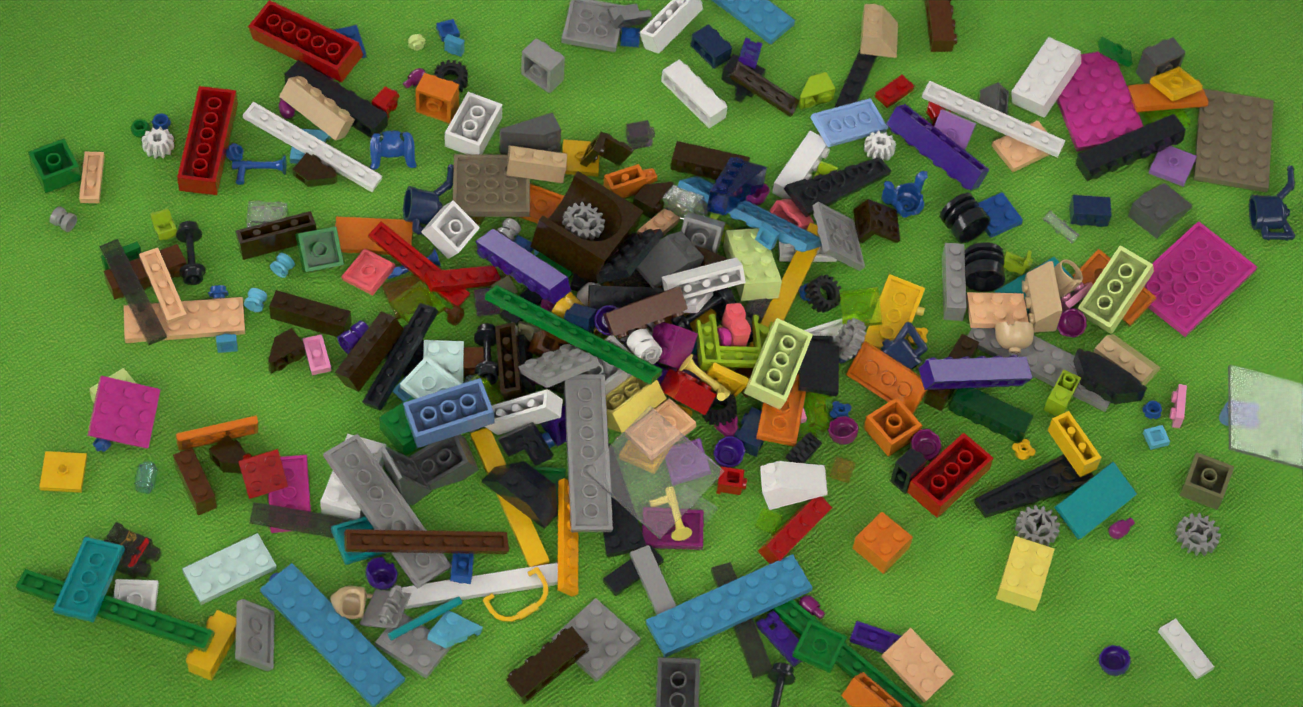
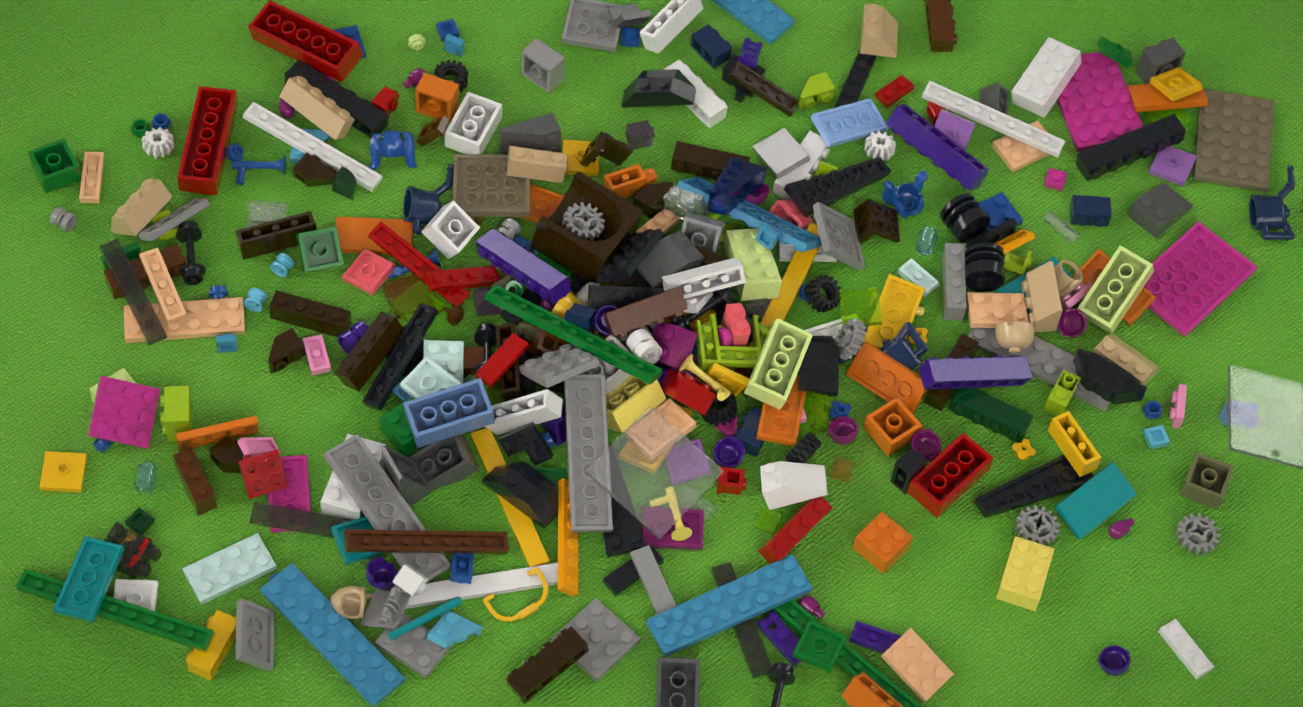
(140, 208): none -> tan slope
(140, 521): none -> dark green tile
(174, 219): none -> light grey tile
(176, 410): none -> lime brick
(257, 445): none -> bright pink tile
(344, 183): none -> clear green brick
(411, 580): none -> white brick
(432, 130): none -> reddish brown plate
(502, 360): none -> red tile
(518, 286): none -> green plate
(659, 89): none -> black wedge
(781, 153): none -> tile
(917, 275): none -> light aqua plate
(926, 240): none -> clear light blue brick
(995, 234): none -> black tile
(1015, 240): none -> light orange tile
(1055, 179): none -> dark pink plate

